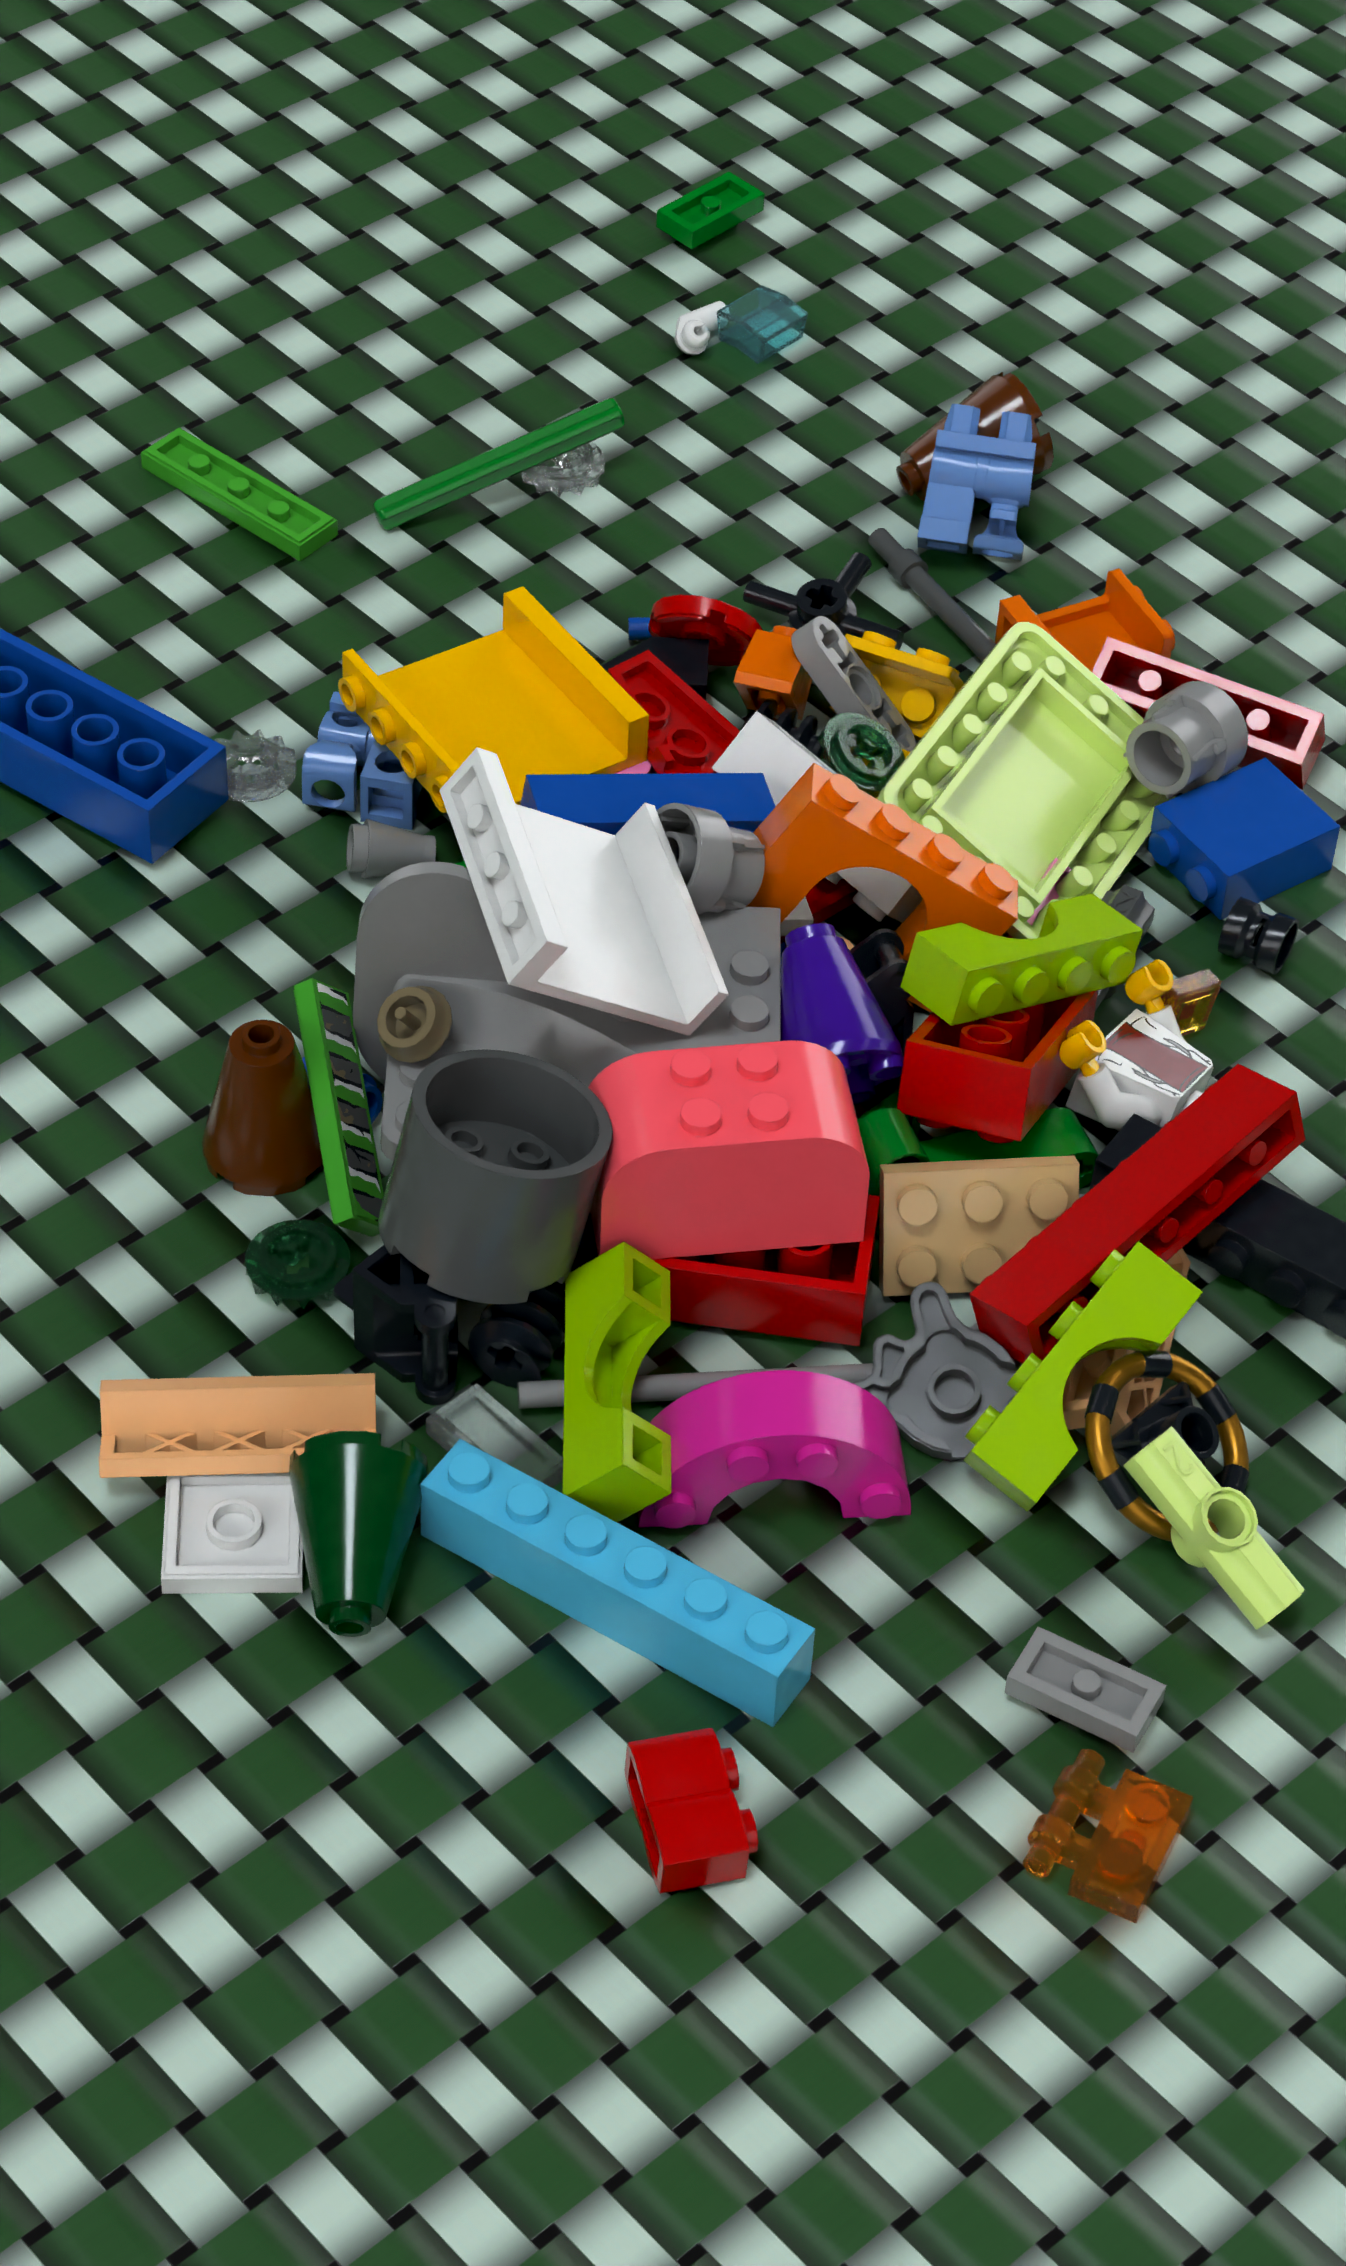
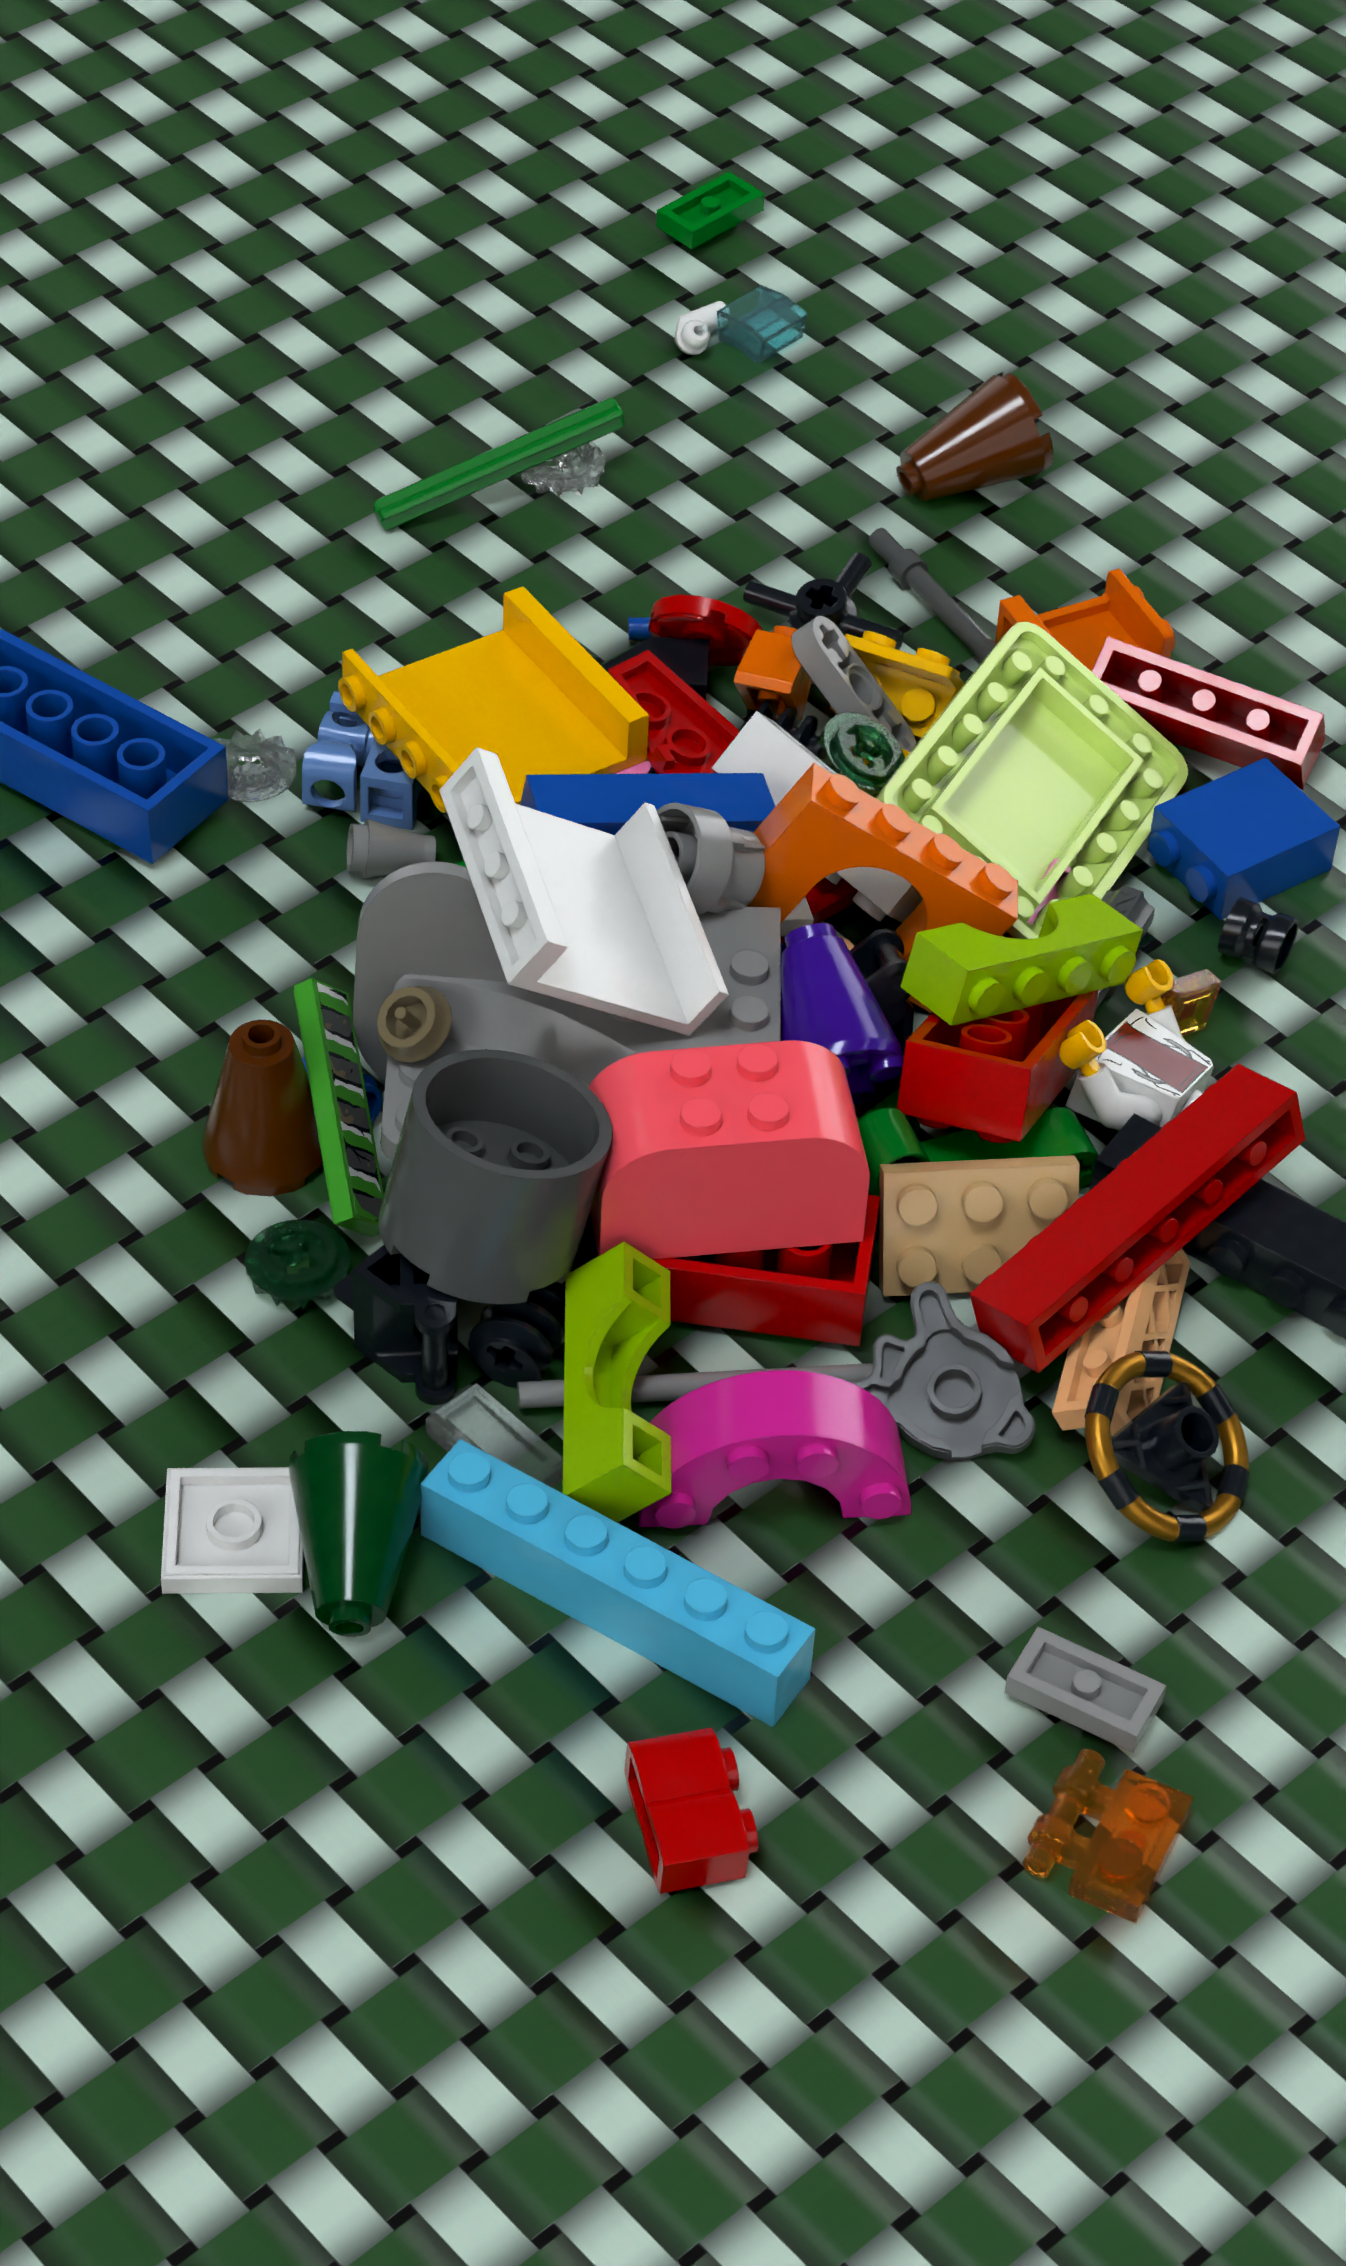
(225, 1421): light nougat fence -> none
(239, 494): bright green tile -> none
(982, 468): medium blue hips -> none
(1133, 1310): lime arch -> none
(1187, 739): light grey piece -> none
(1236, 1558): yellowish green piece -> none

